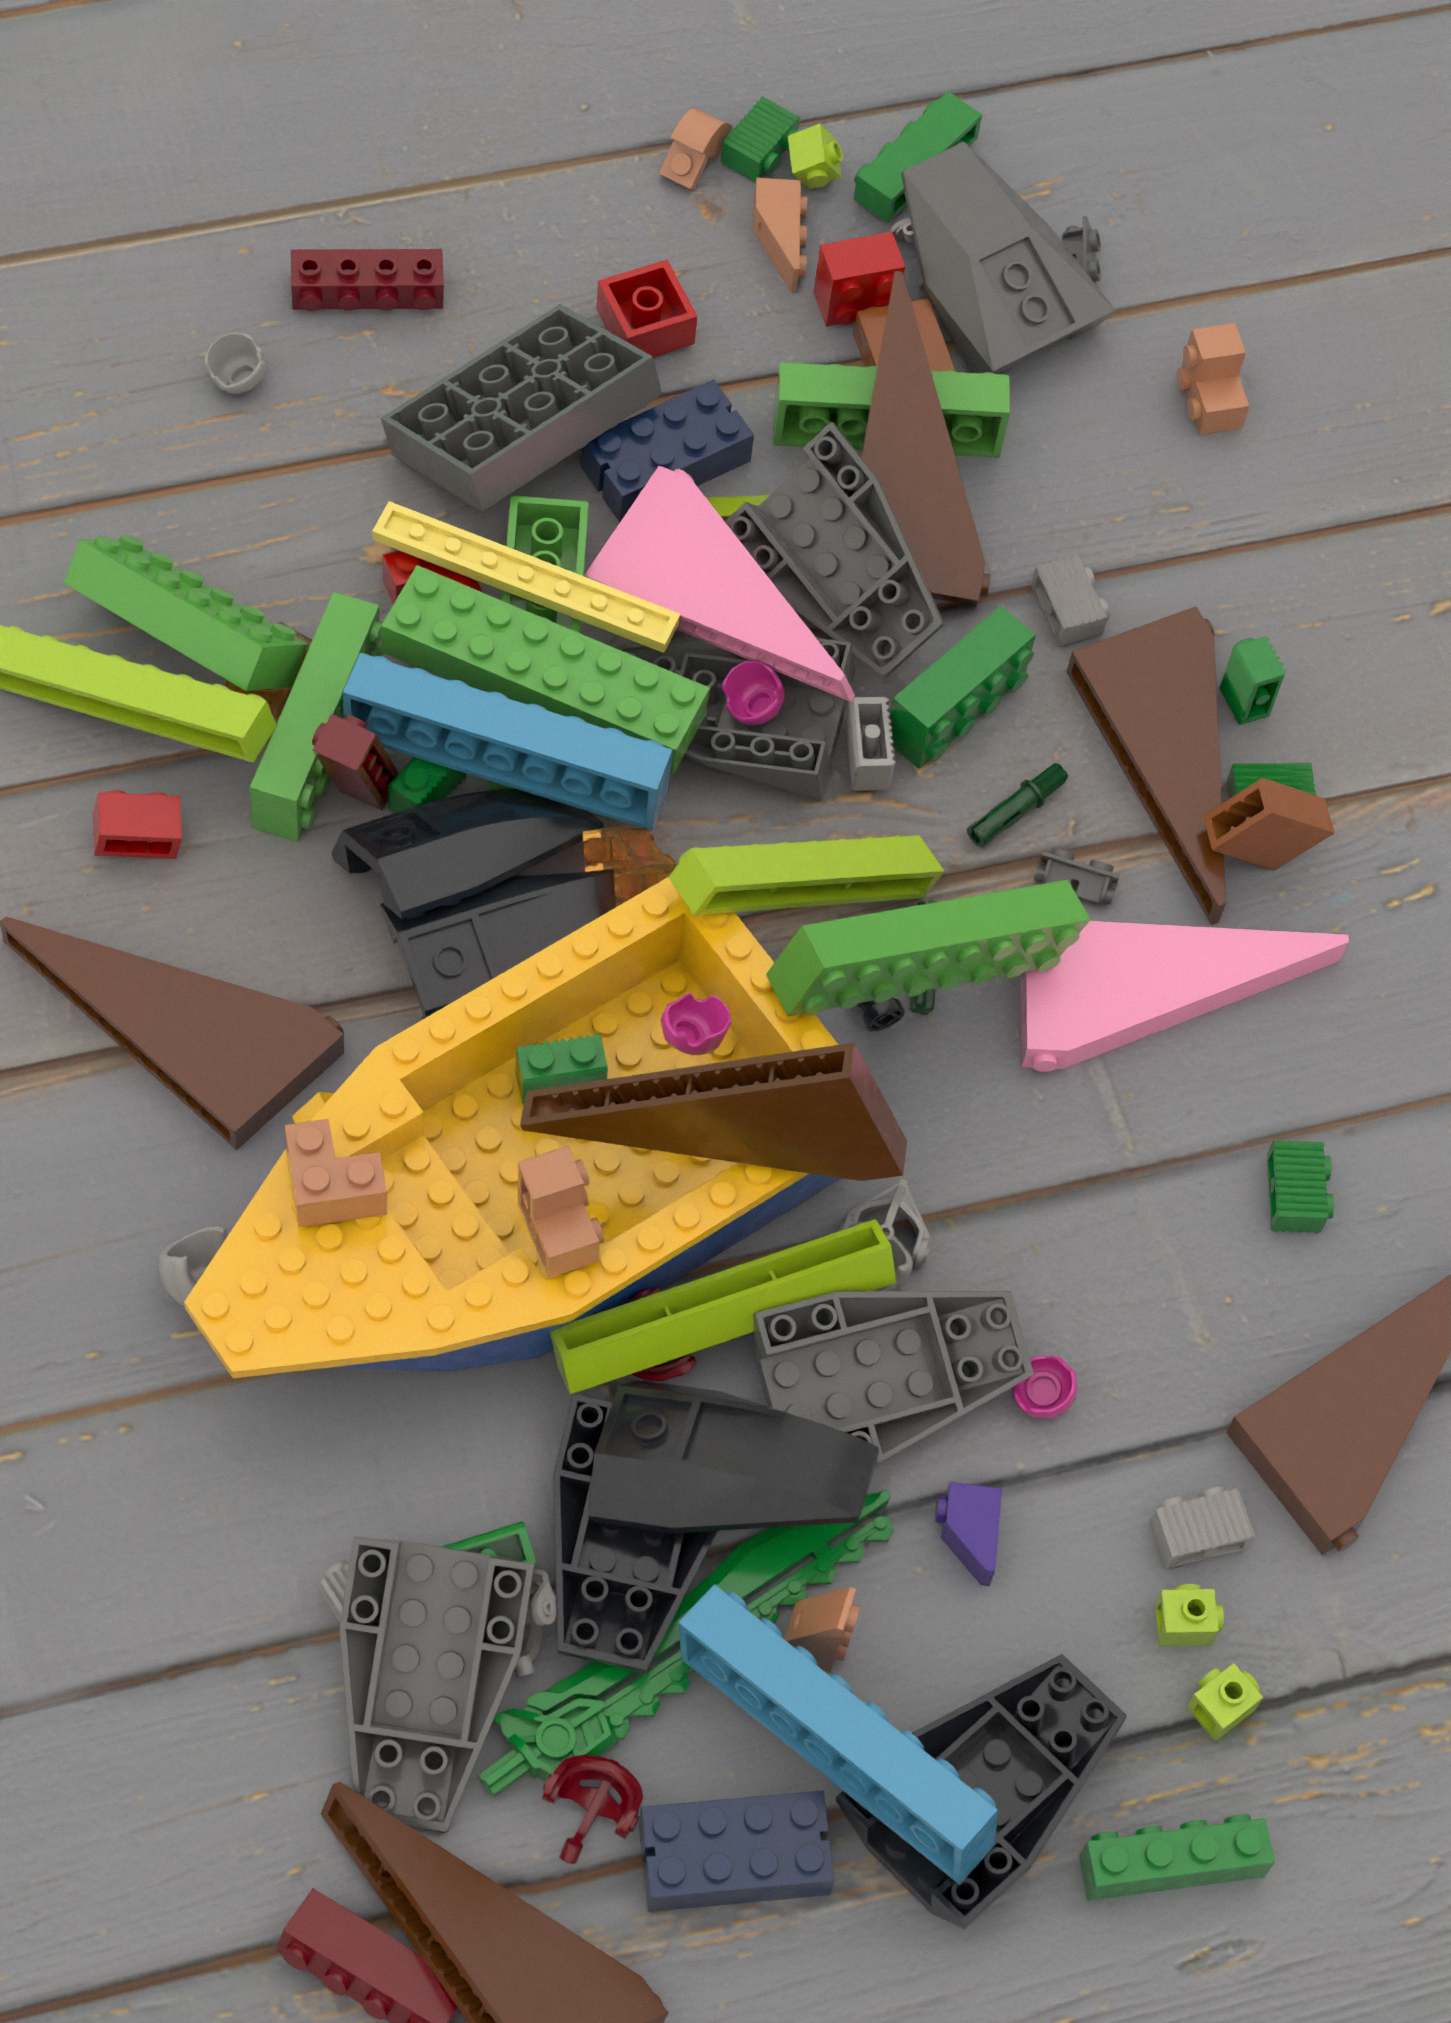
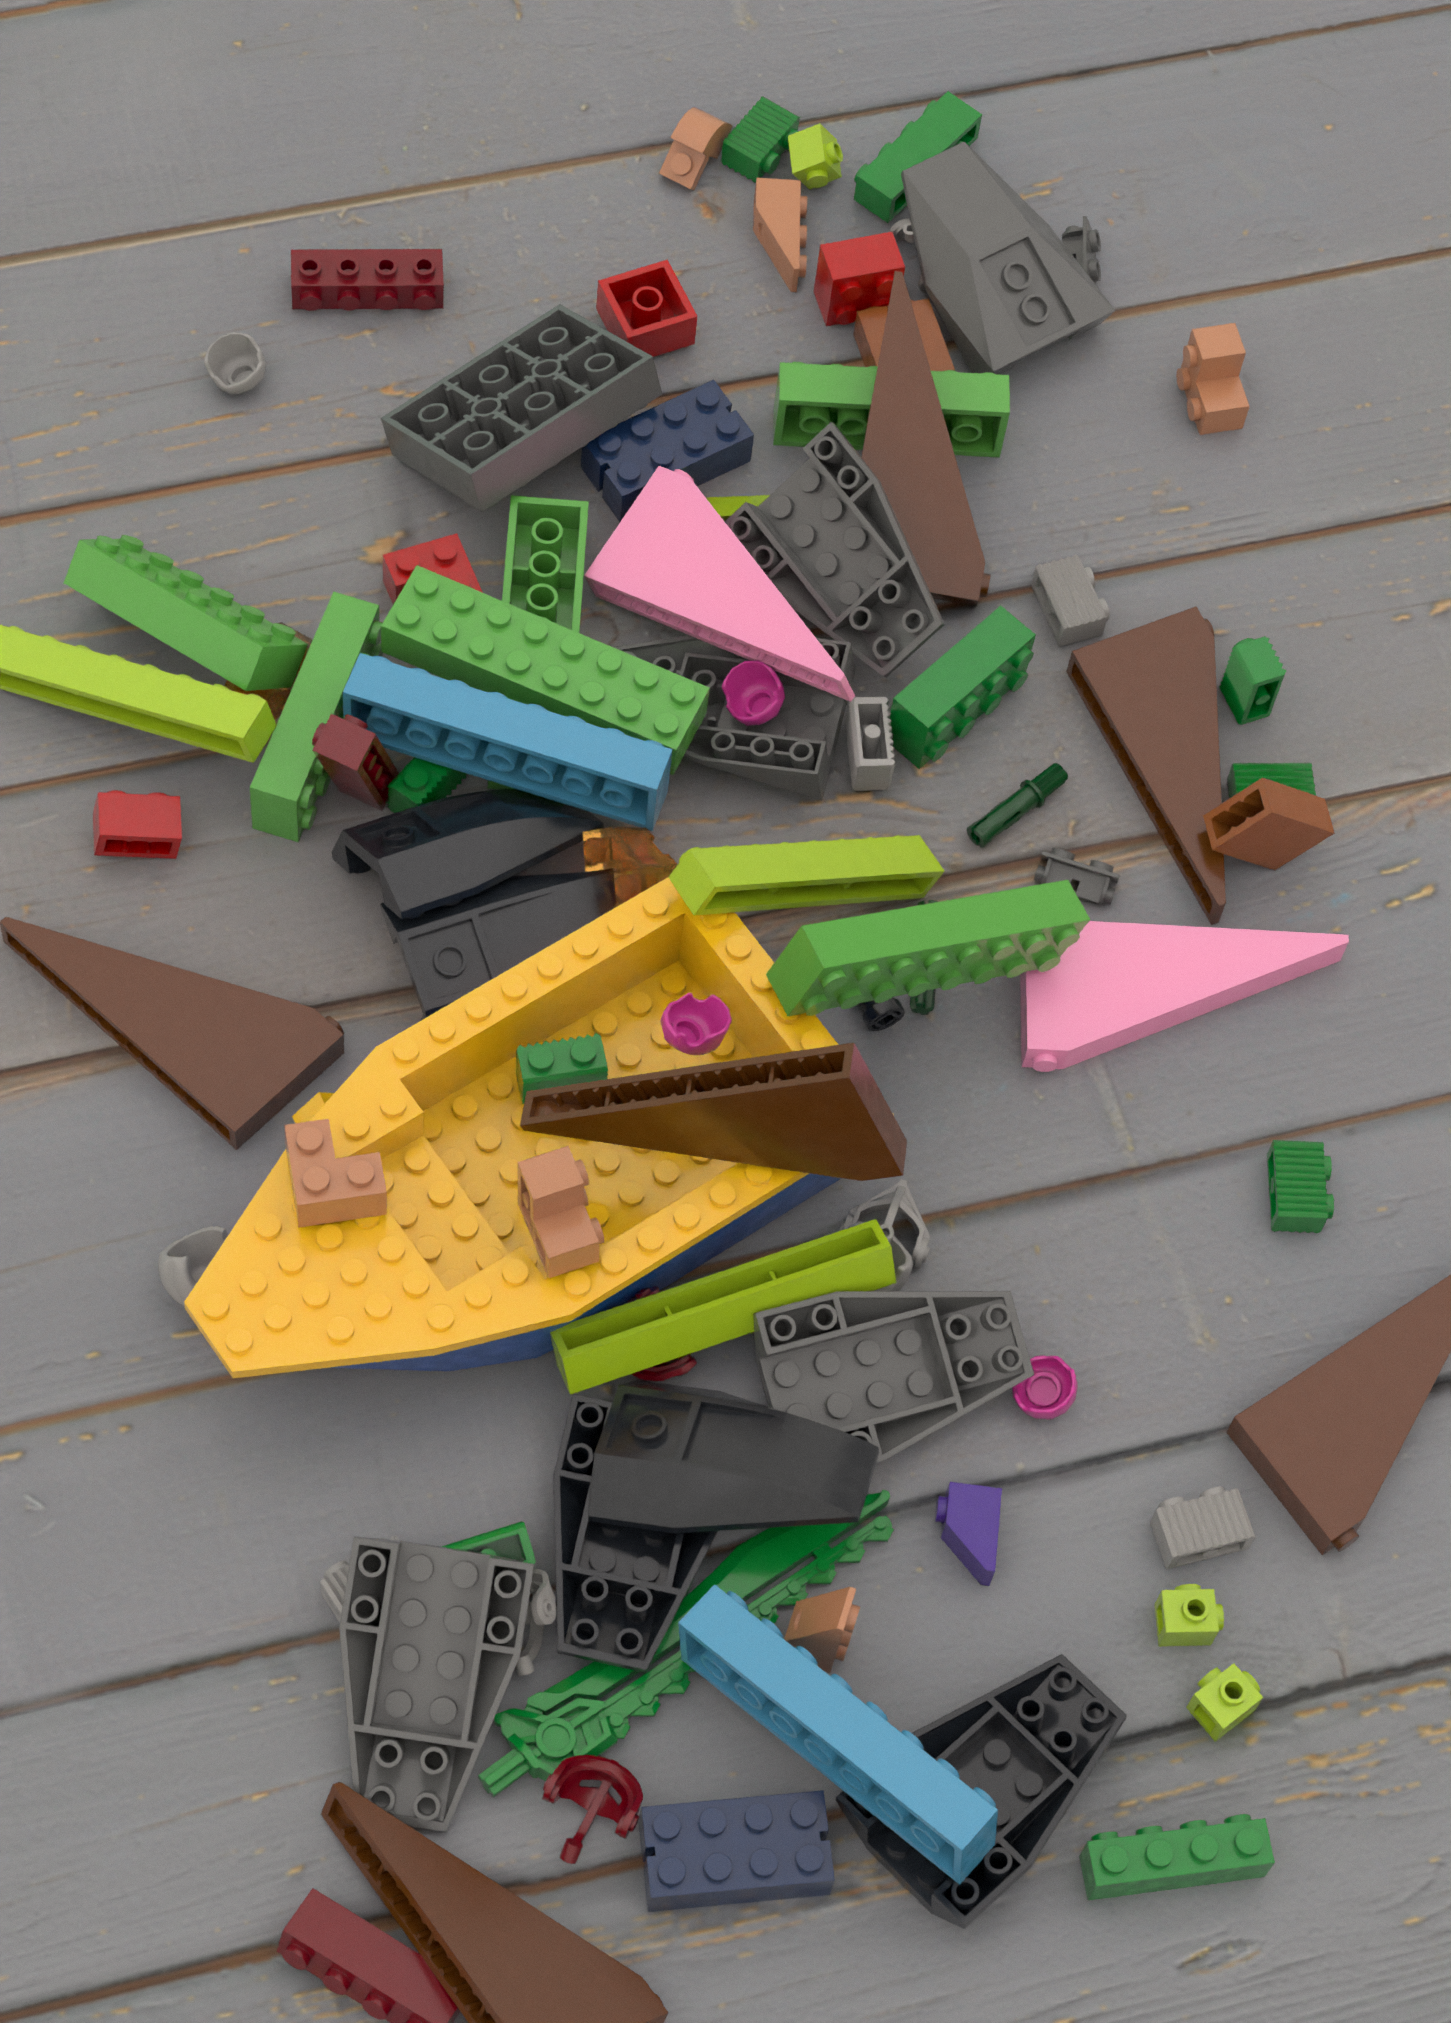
(526, 576): light yellow plate -> none

